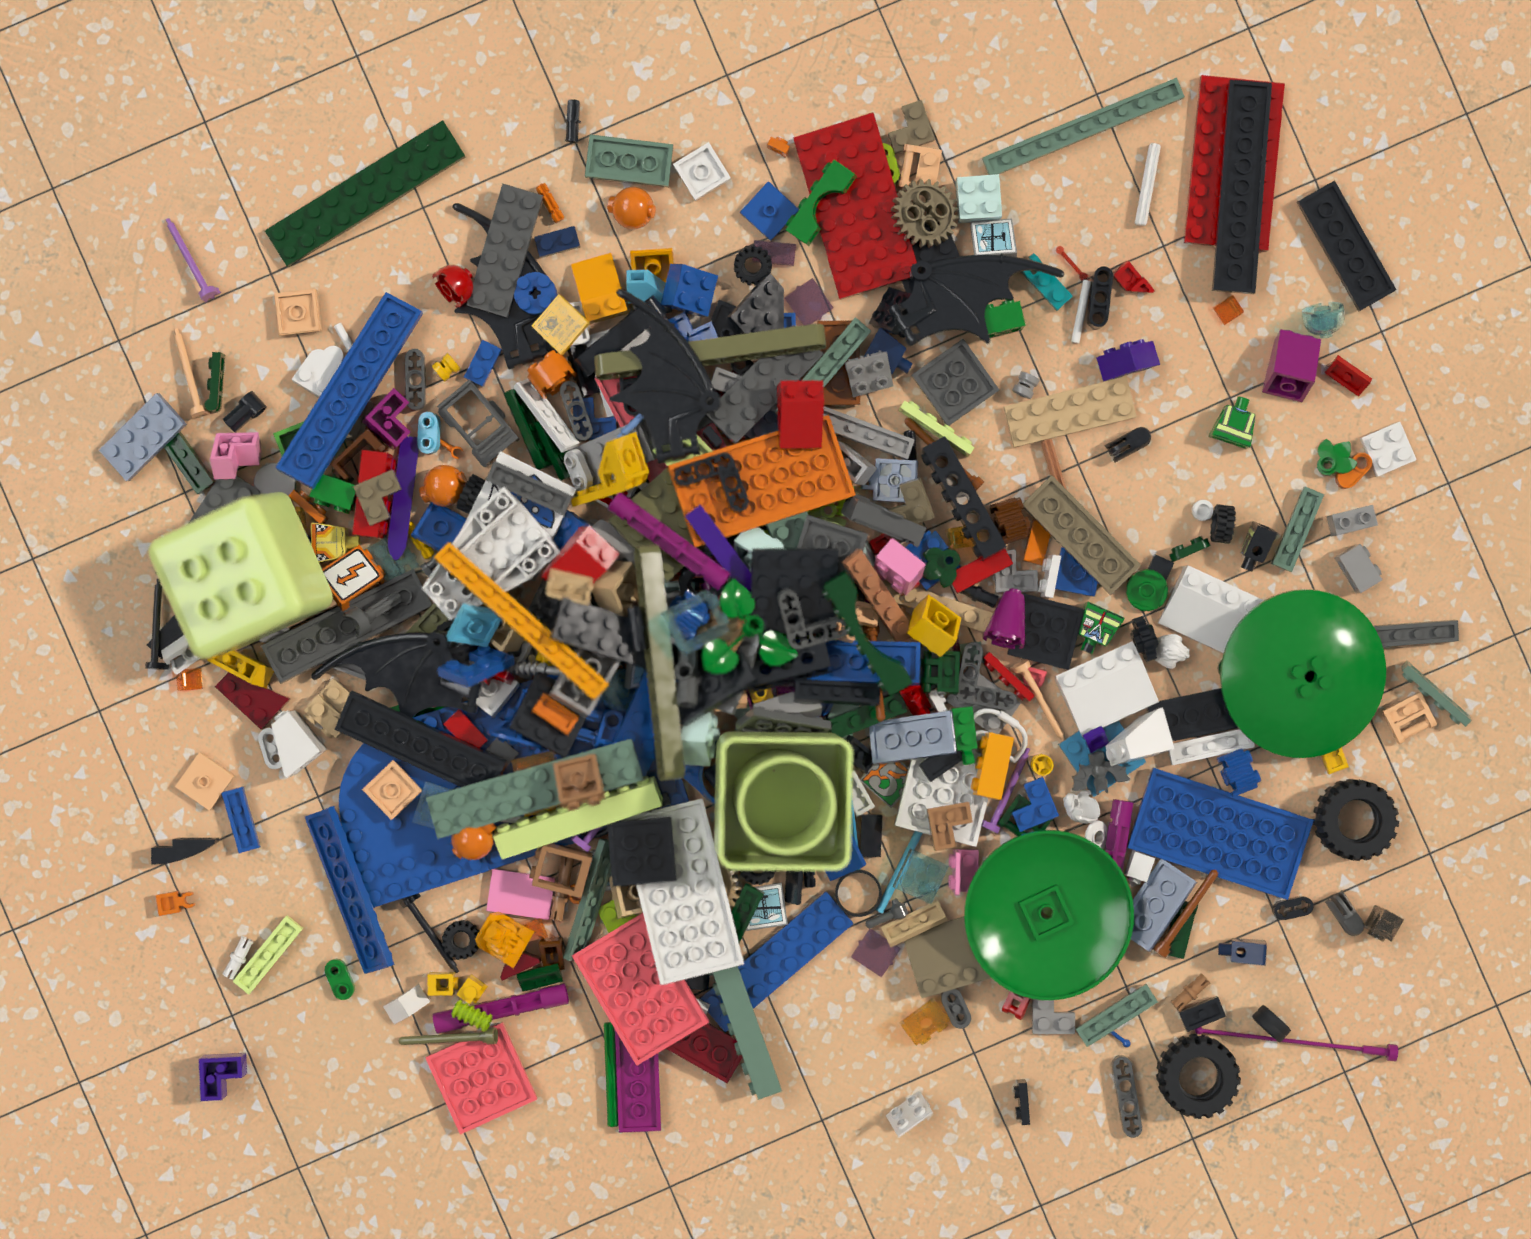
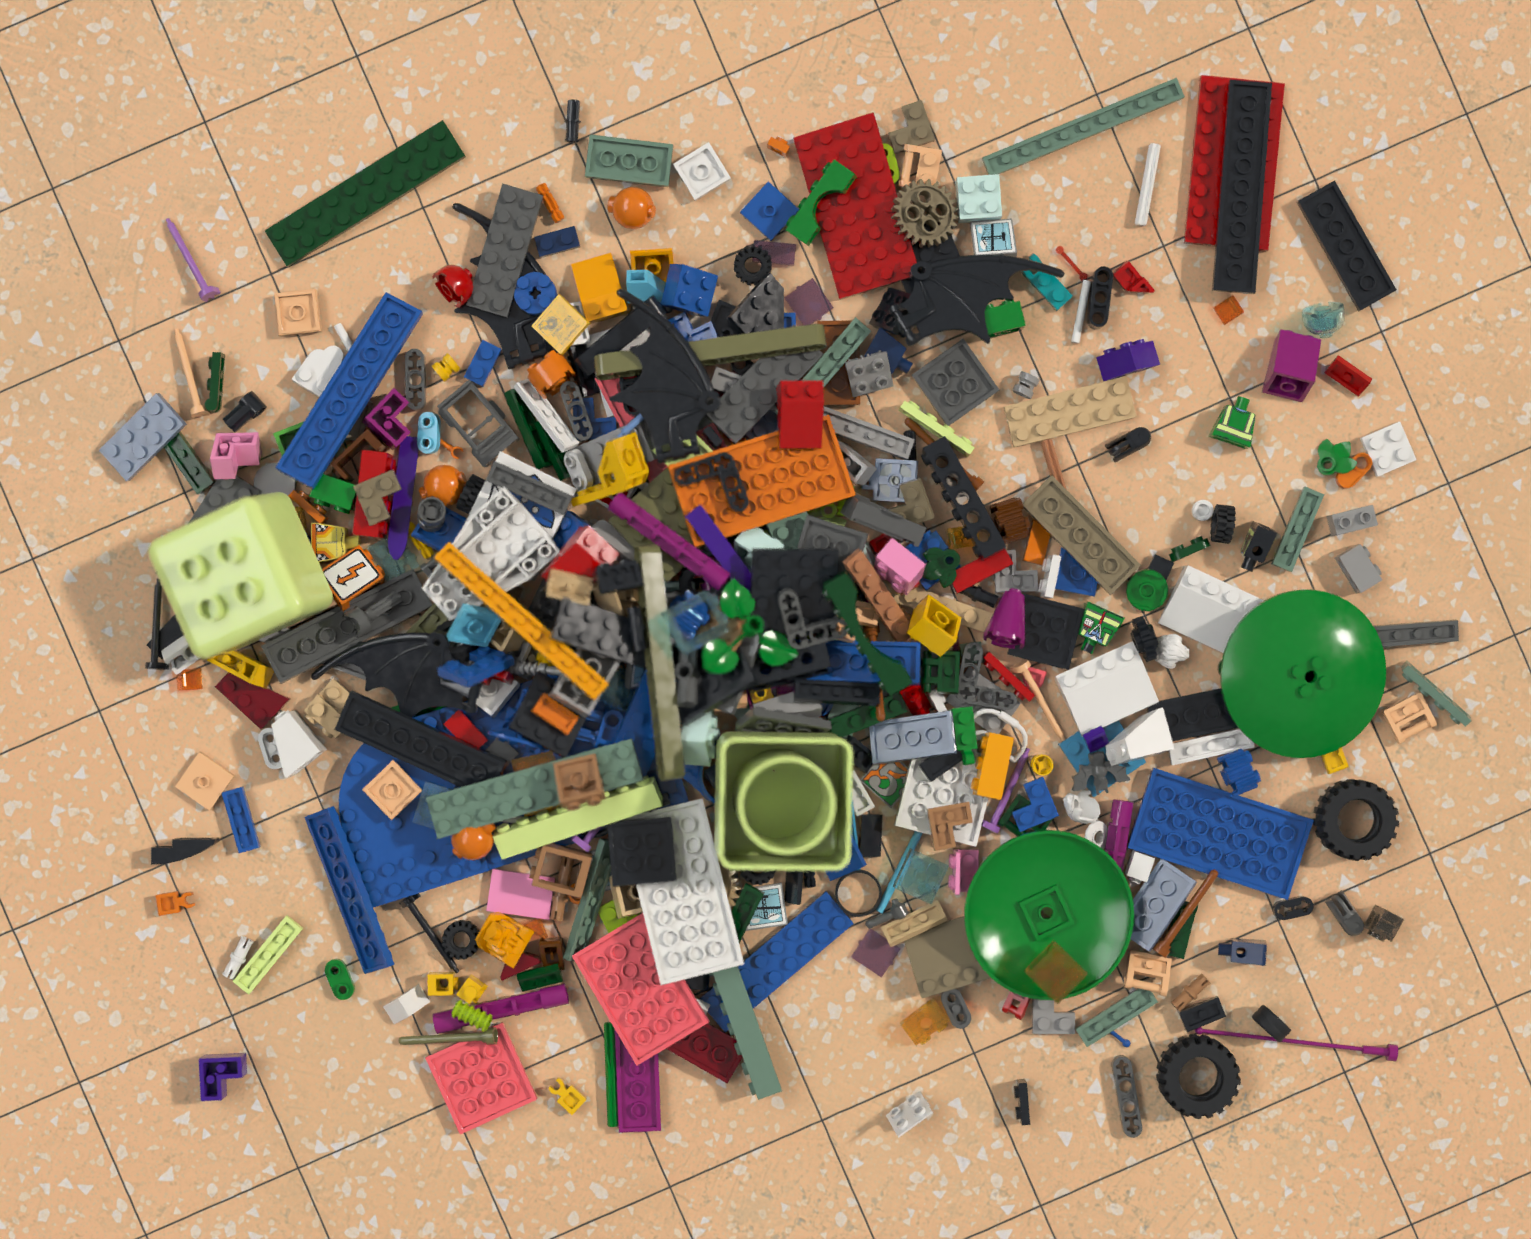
(431, 514): none -> dark grey wheel
(569, 1097): none -> yellow plate
(618, 577): none -> black bracket
(1055, 972): none -> clear orange brick
(1149, 966): none -> light nougat plate

